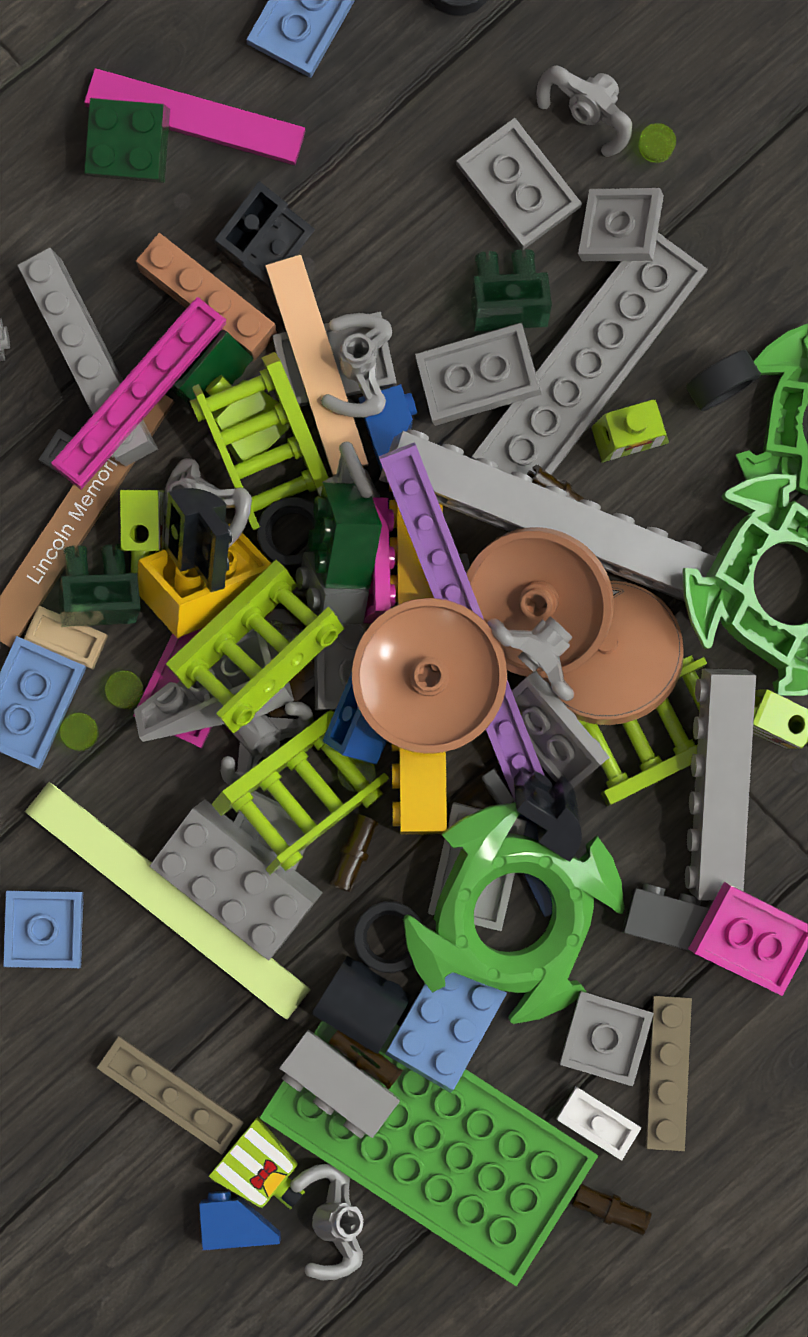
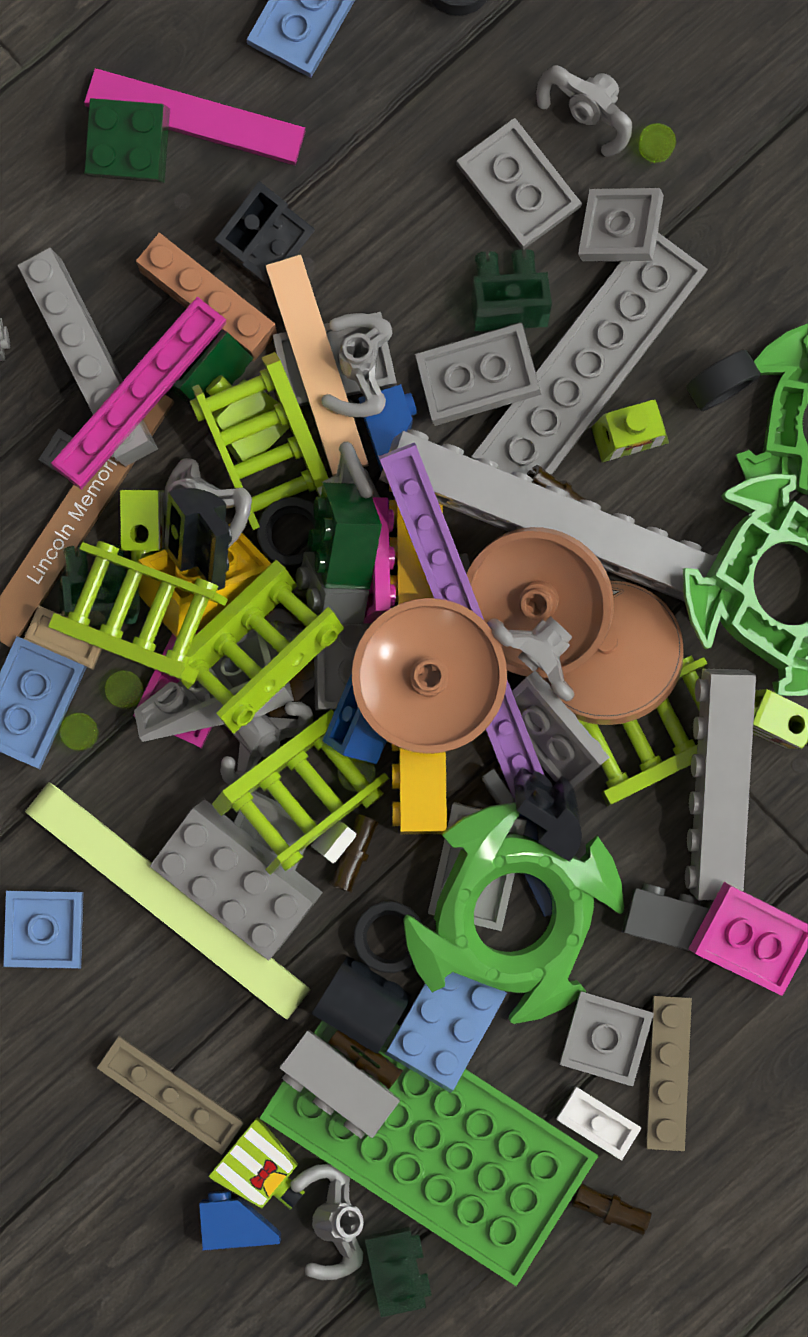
(142, 648): none -> lime fence
(334, 841): none -> tile
(396, 1271): none -> clear green brick

